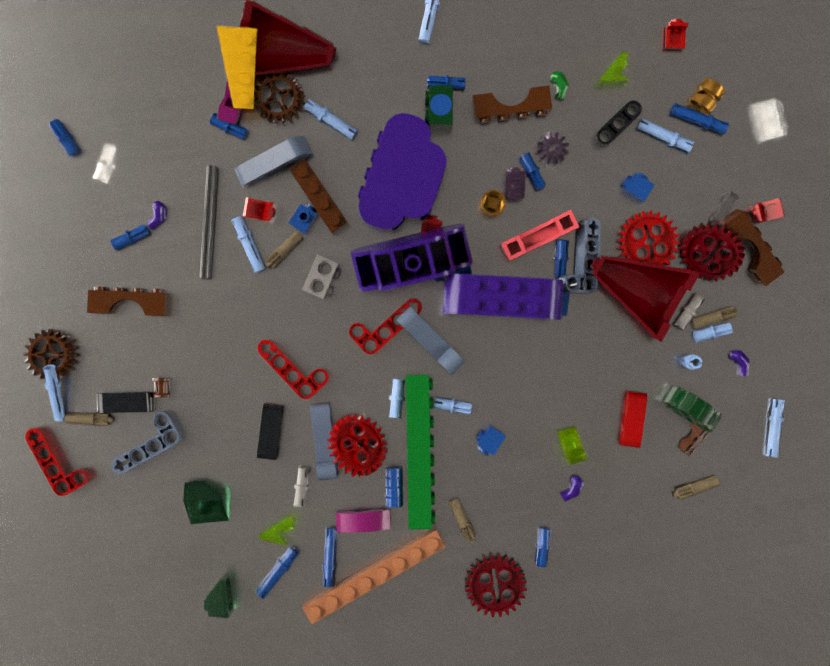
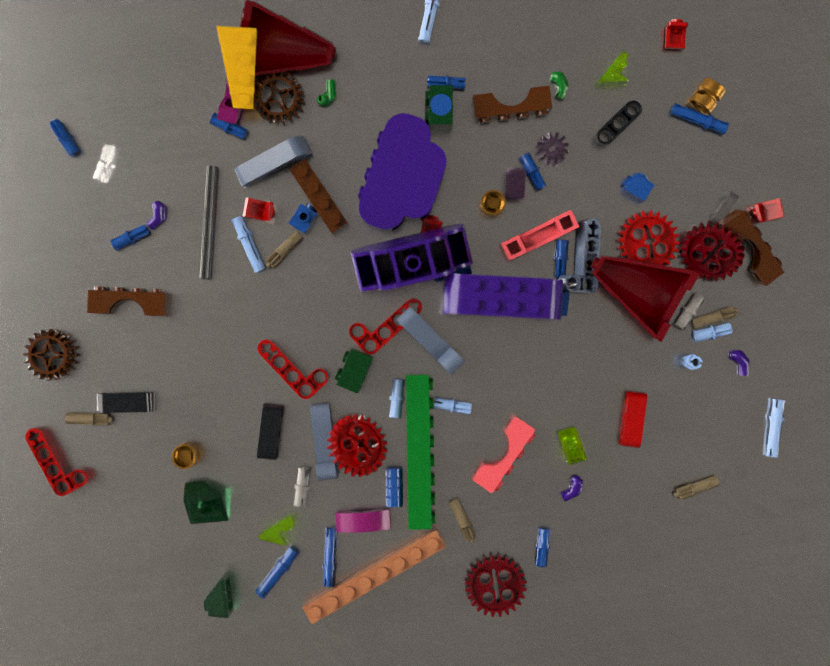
(52, 385): light blue pin -> none
(146, 448): sand blue beam -> none
(161, 387): reddish brown bush -> none
(186, 455): none -> pearl gold wheel
(316, 275): light grey brick -> none
(329, 95): none -> green arm
(329, 118): light blue pin -> none
(354, 370): none -> dark green brick
(490, 440): blue brick -> none
(490, 475): none -> coral arch
(665, 135): light blue pin -> none
(686, 442): reddish brown piece -> none
(693, 408): dark green connector -> none
(769, 119): clear bracket -> none

